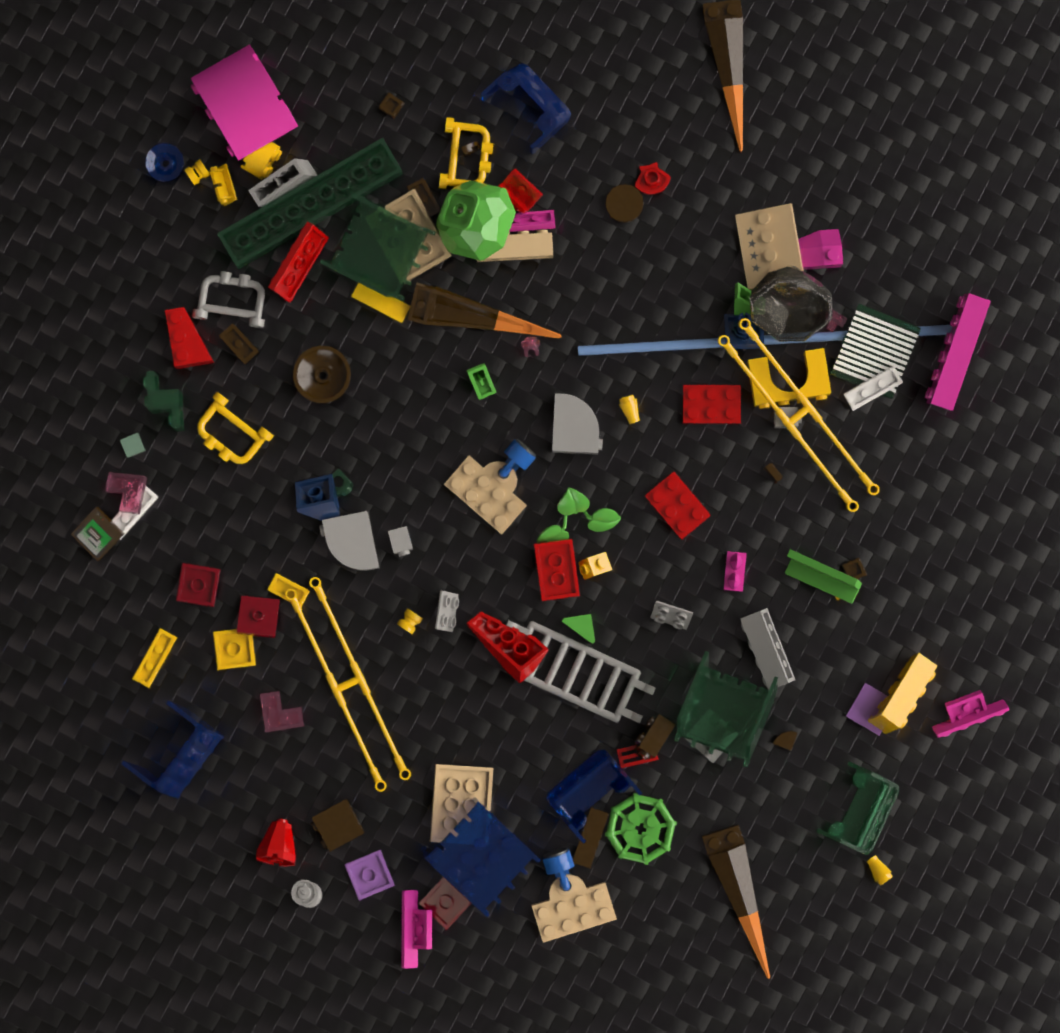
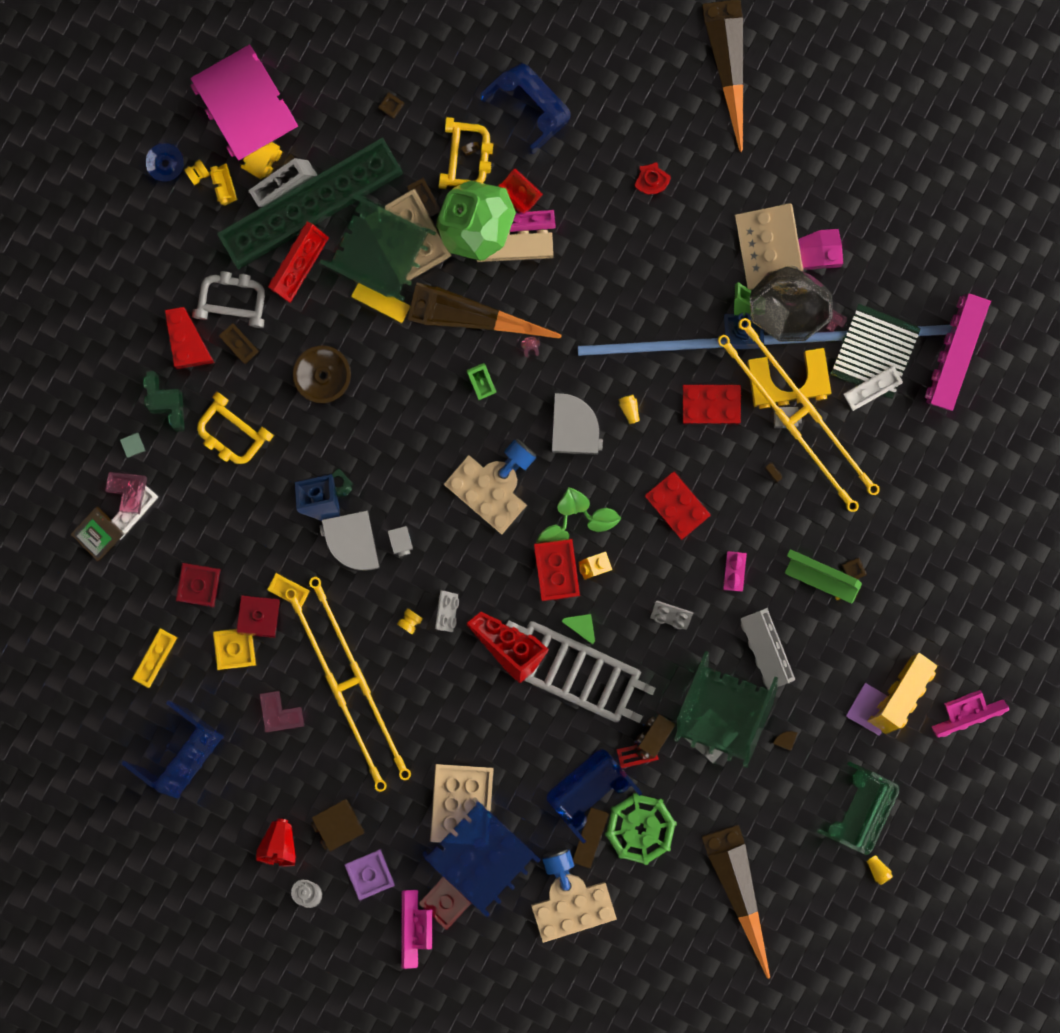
(624, 203): dark brown tile -> none

